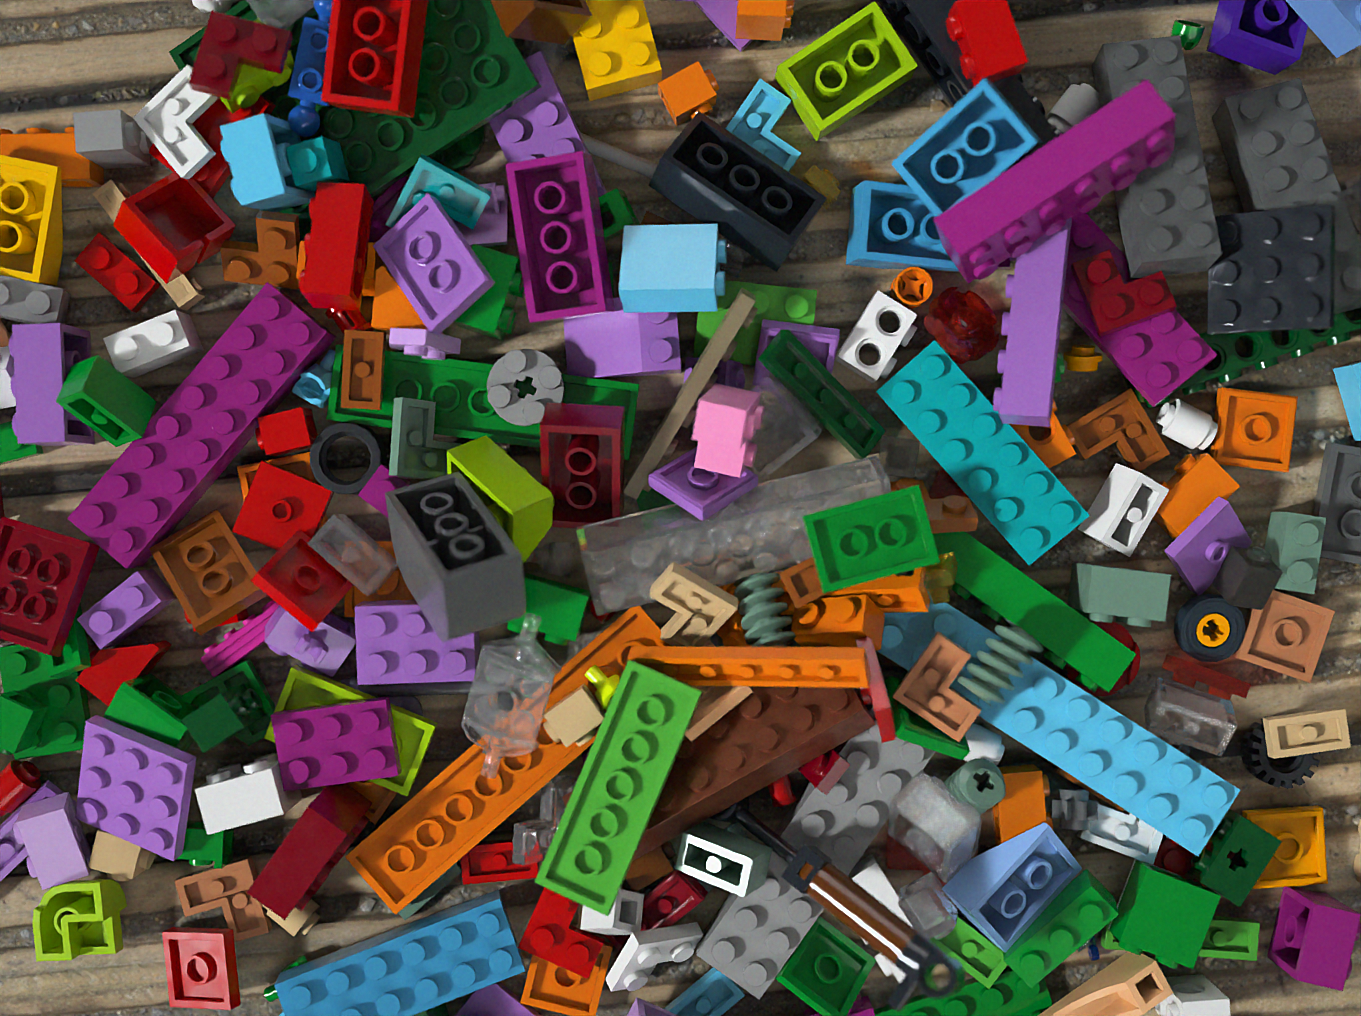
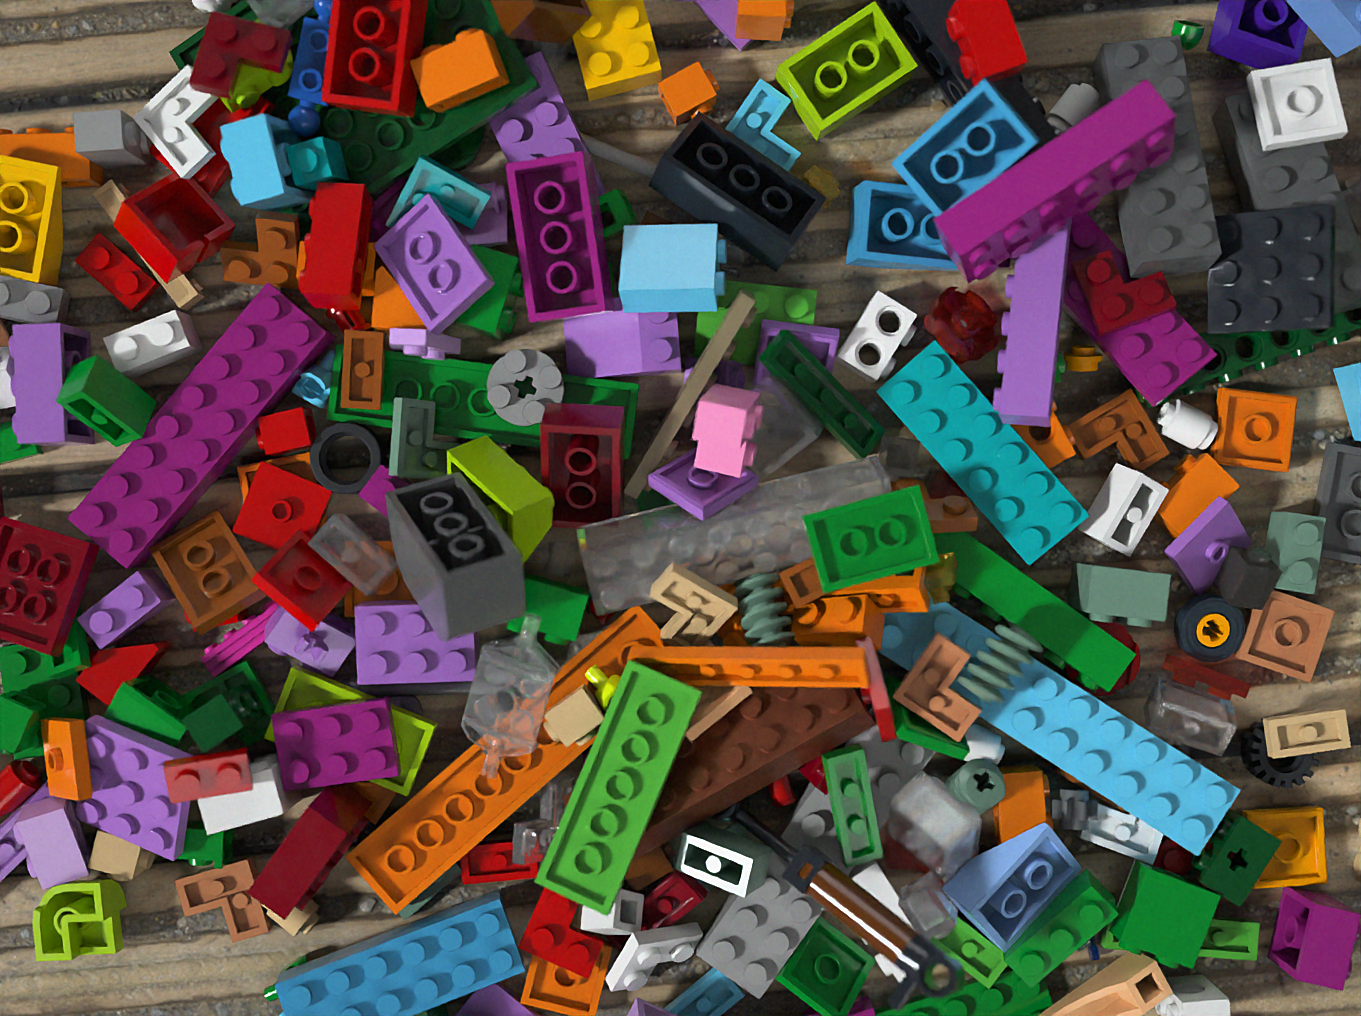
(66, 758): none -> orange plate
(201, 968): plate -> none
(208, 775): none -> plate
(459, 70): none -> orange brick
(852, 805): none -> green plate
(916, 284): orange wheel -> none
(1296, 104): none -> white plate

